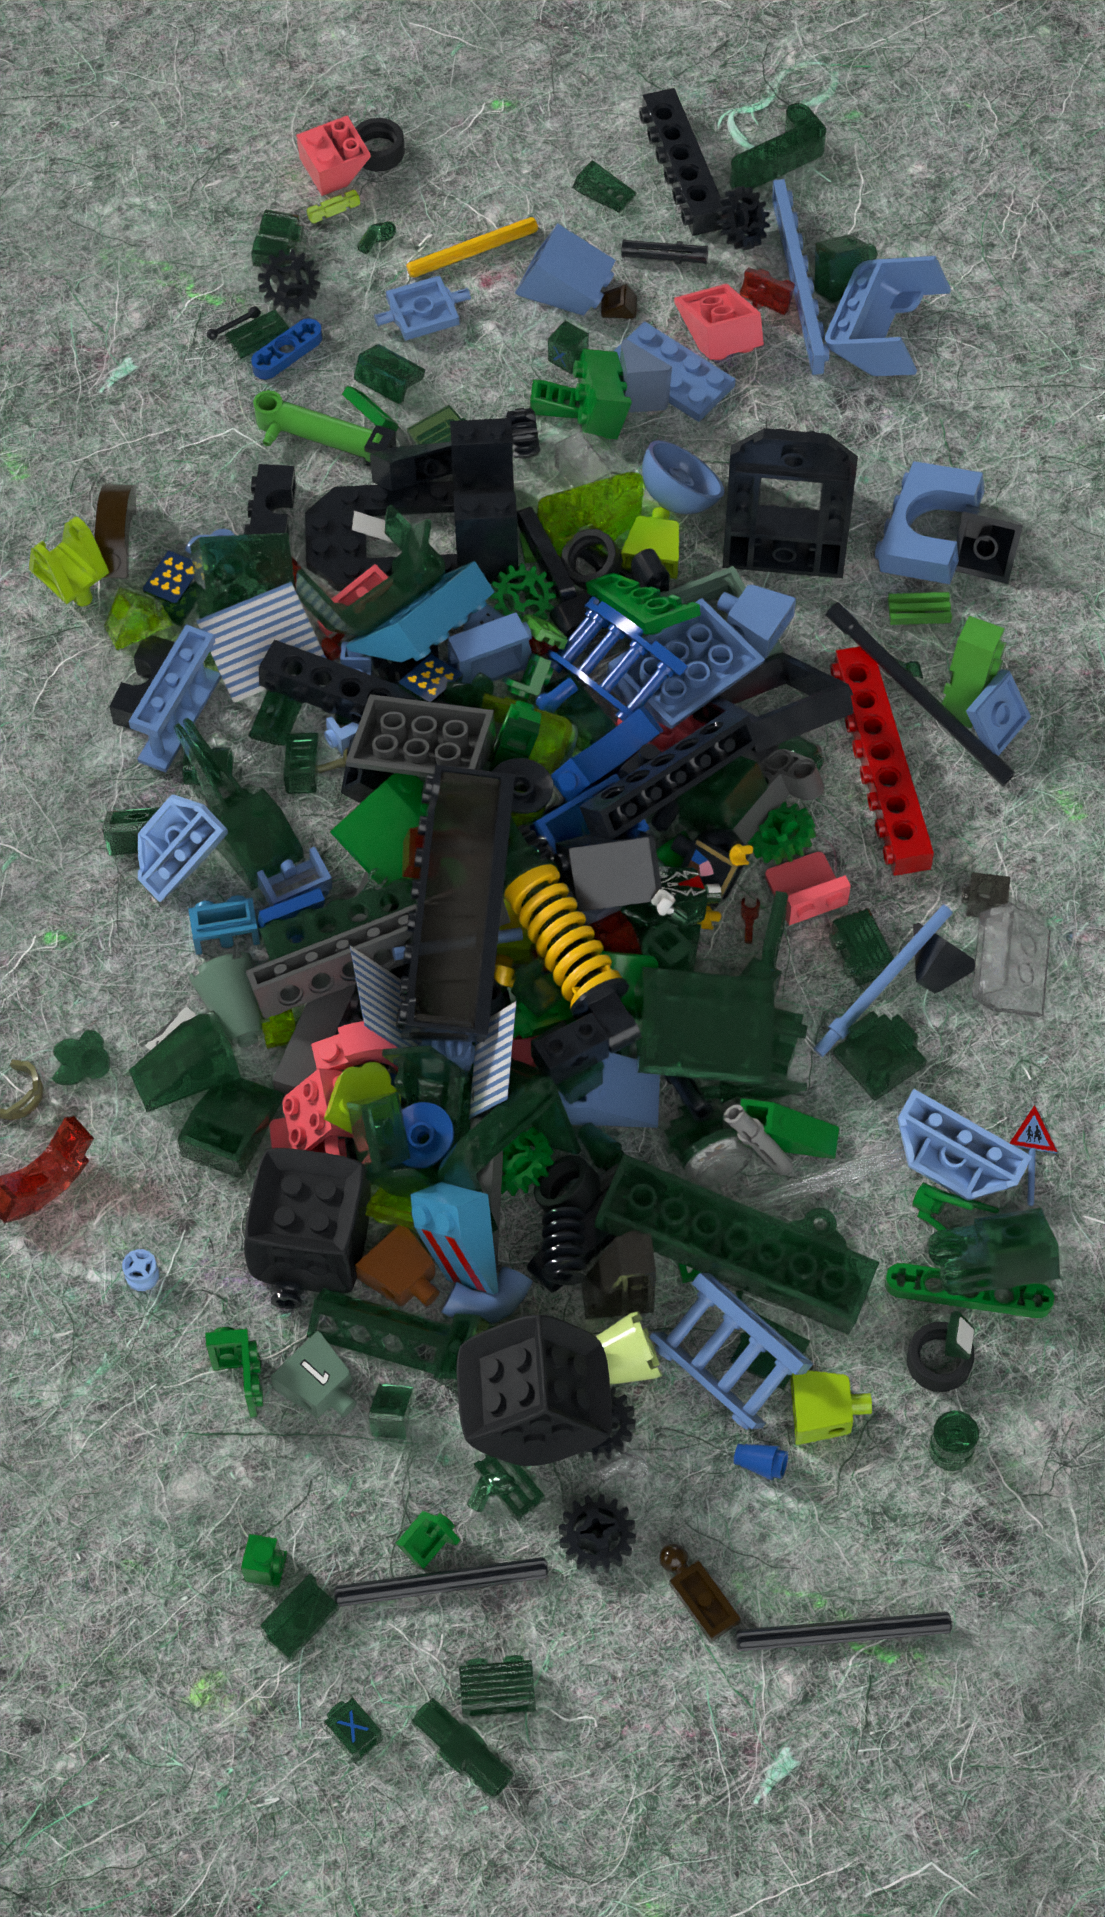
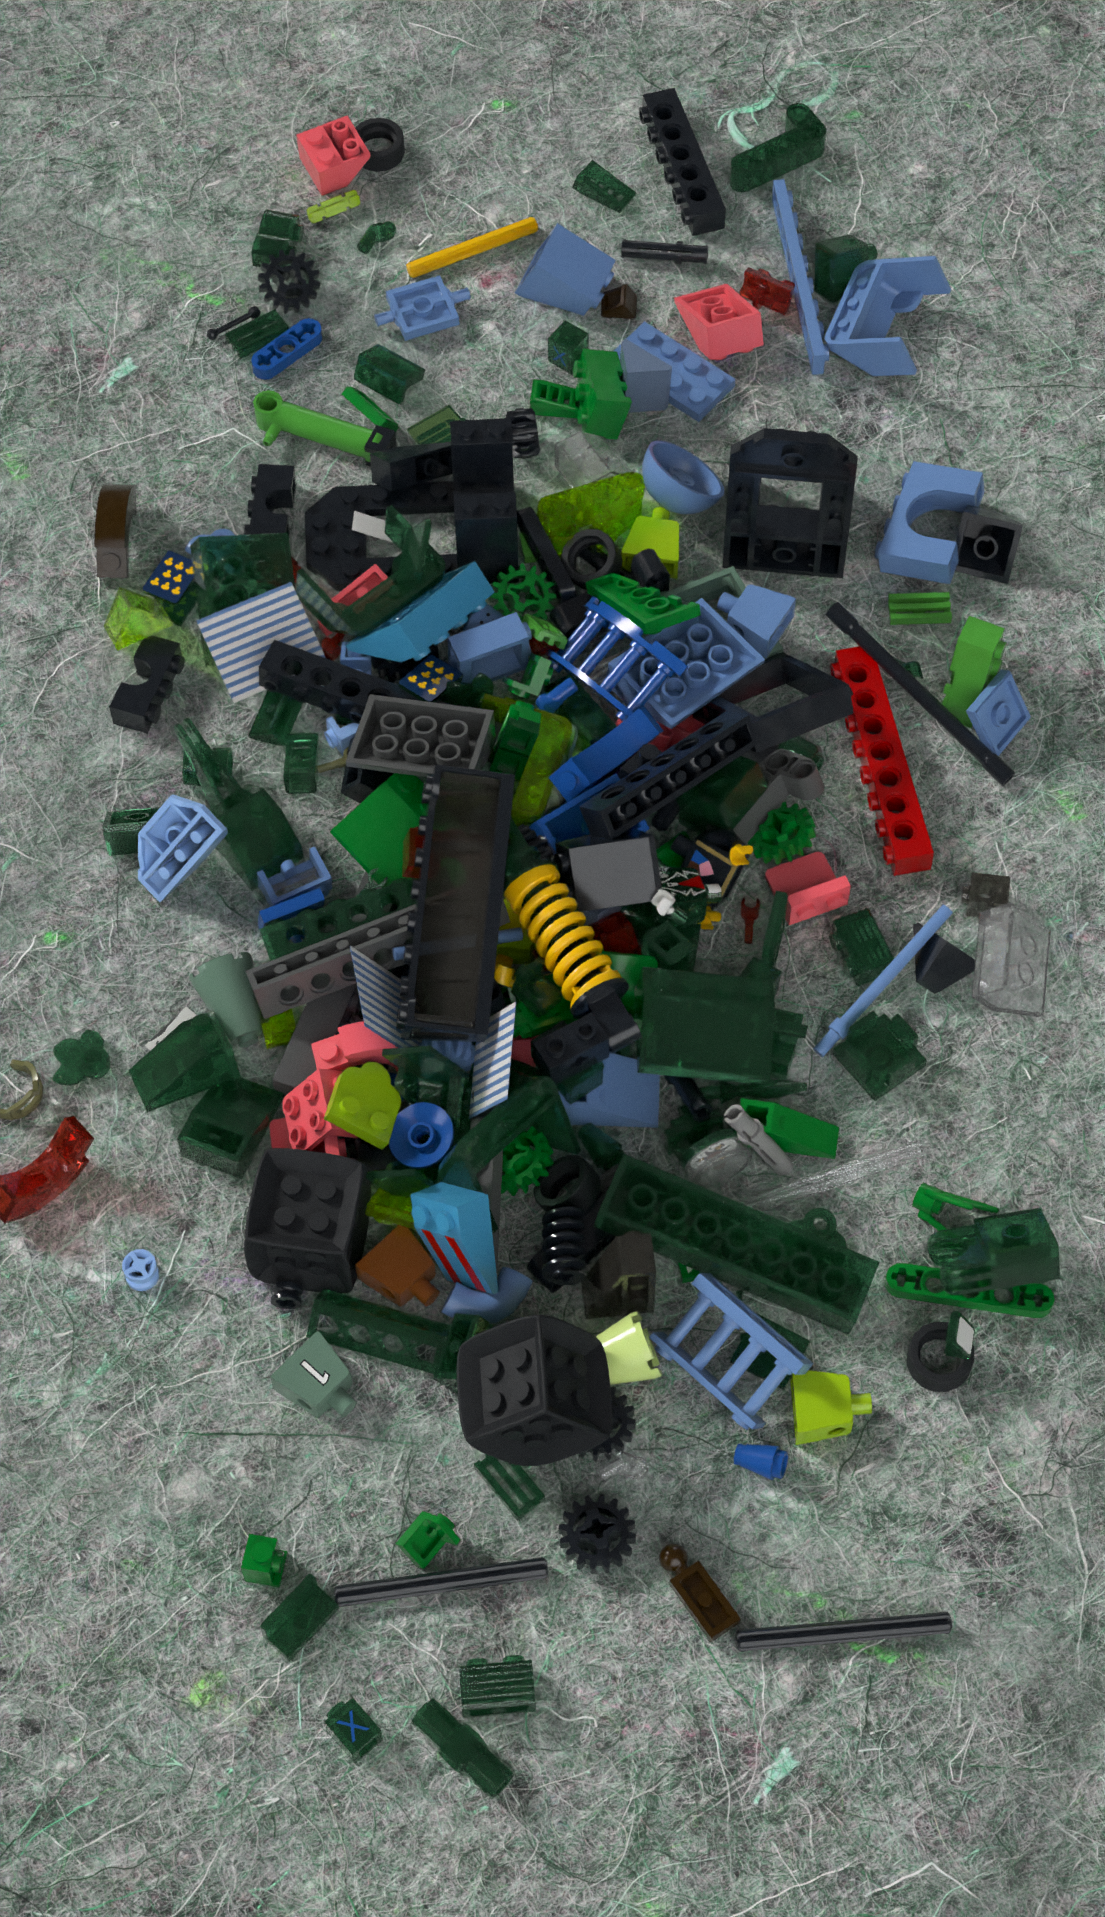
(71, 565): lime piece -> none
(175, 693): medium blue fence -> none
(234, 908): dark azure window -> none
(234, 1349): green bracket -> none
(379, 1131): clear green slope -> none
(391, 1411): clear green slope -> none
(490, 1485): clear green arm -> none
(532, 780): black dish -> none
(743, 218): black gear -> none
(953, 1440): clear green wheel -> none
(957, 1150): light blue wedge -> none
(1033, 1136): piece -> none

